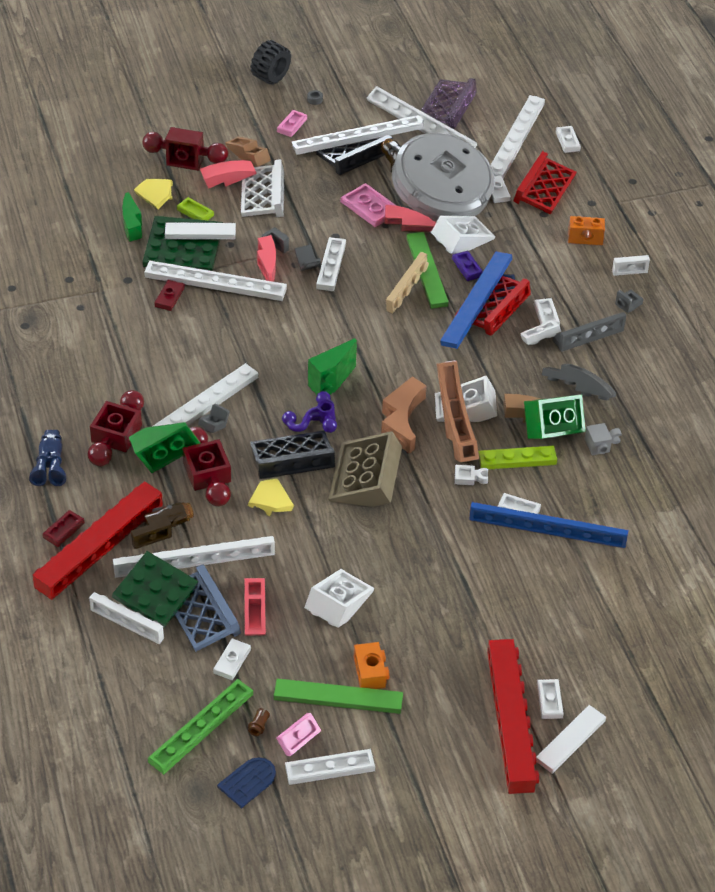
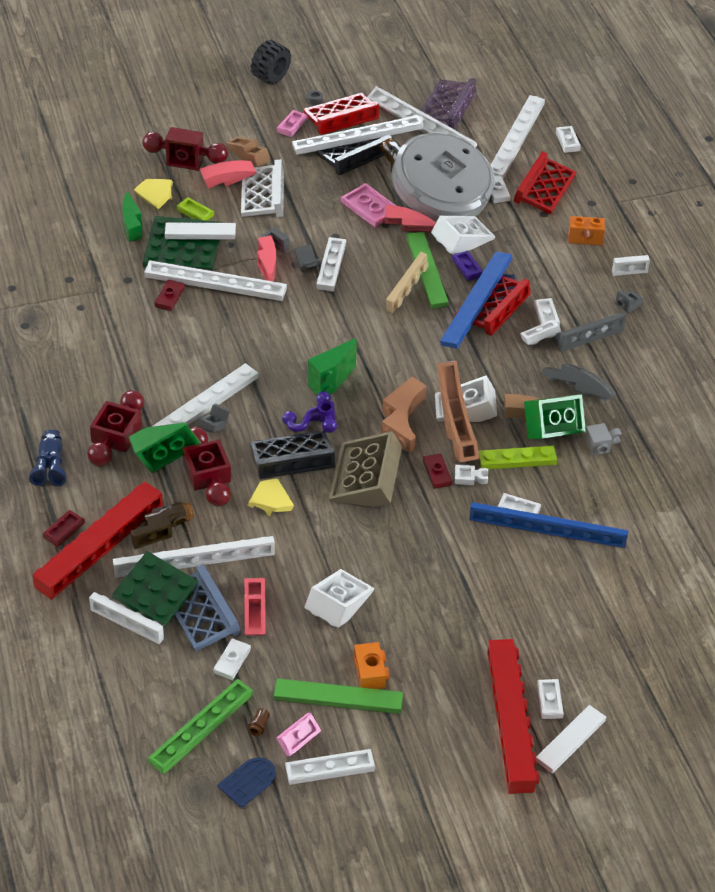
(338, 119): none -> red fence
(437, 471): none -> dark red plate

